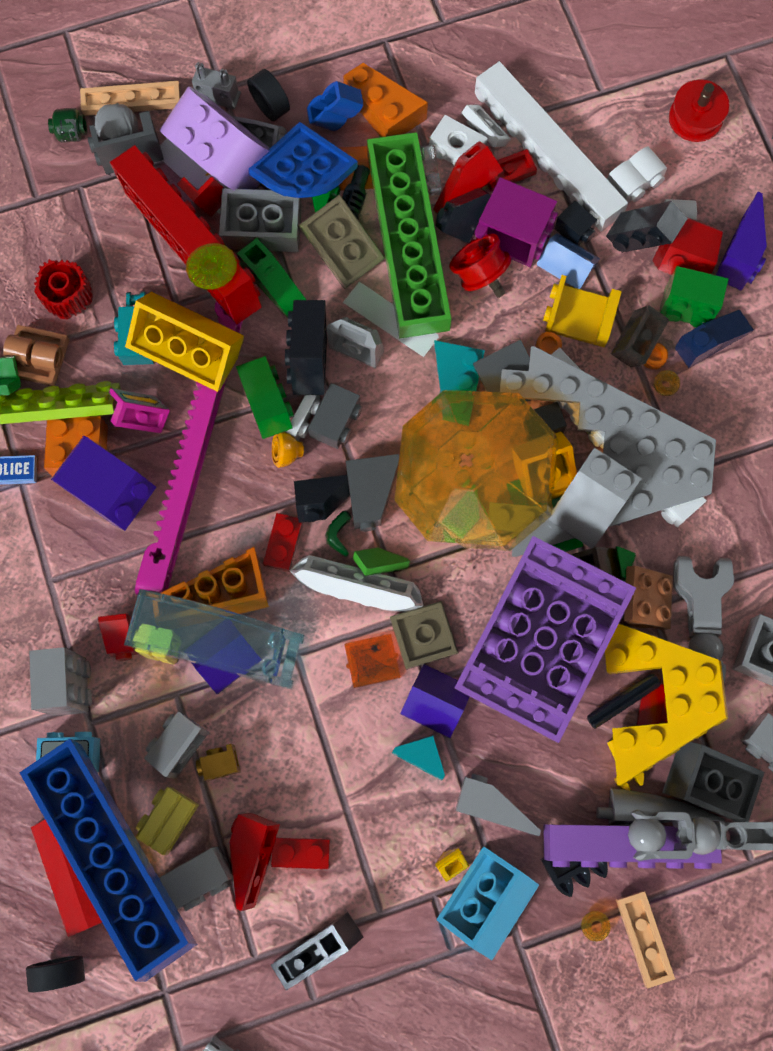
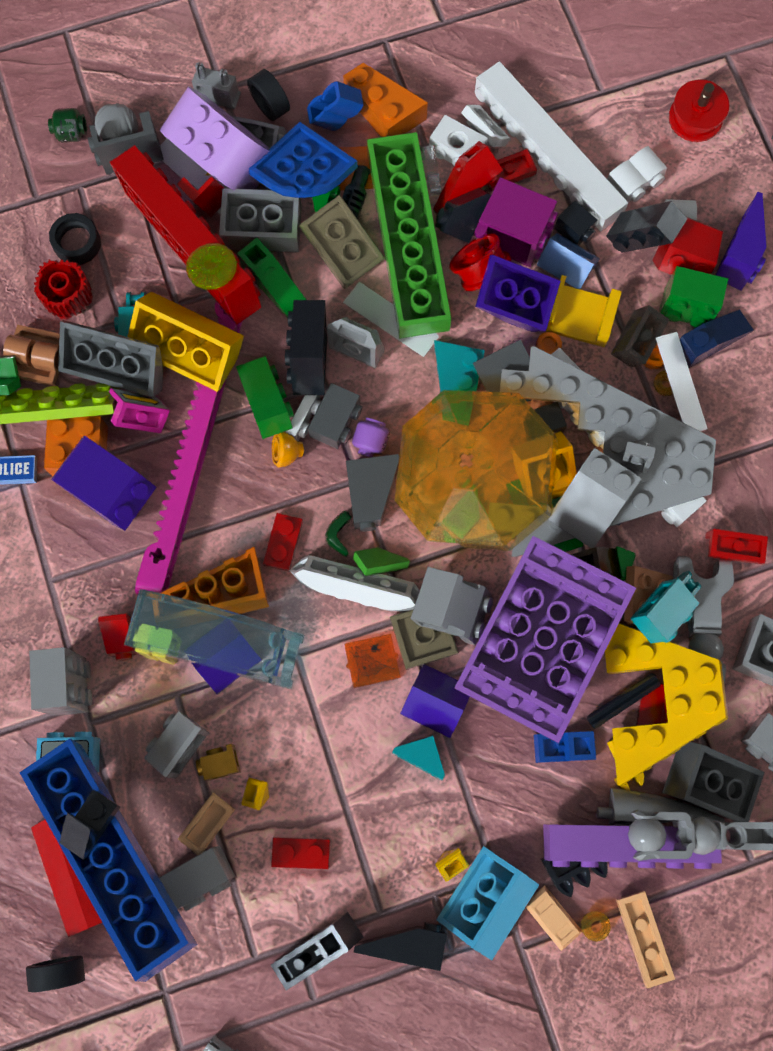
(69, 222): none -> black tyre
(85, 829): none -> black slope
(110, 359): none -> dark grey slope
(135, 96): light nougat plate -> none
(166, 820): light yellow brick -> none
(206, 824): none -> light nougat tile
(250, 853): red slope -> none
(255, 794): none -> yellow slope
(320, 497): black slope -> none
(370, 437): none -> medium lavender head
(411, 946): none -> black slope
(452, 605): none -> light grey piece
(489, 804): light grey slope -> none
(517, 294): none -> dark purple slope
(553, 918): none -> light nougat tile
(572, 747): none -> blue slope
(638, 456): none -> light grey plate
(667, 608): none -> teal brick
(681, 381): none -> white sticker
(737, 546): none -> red panel

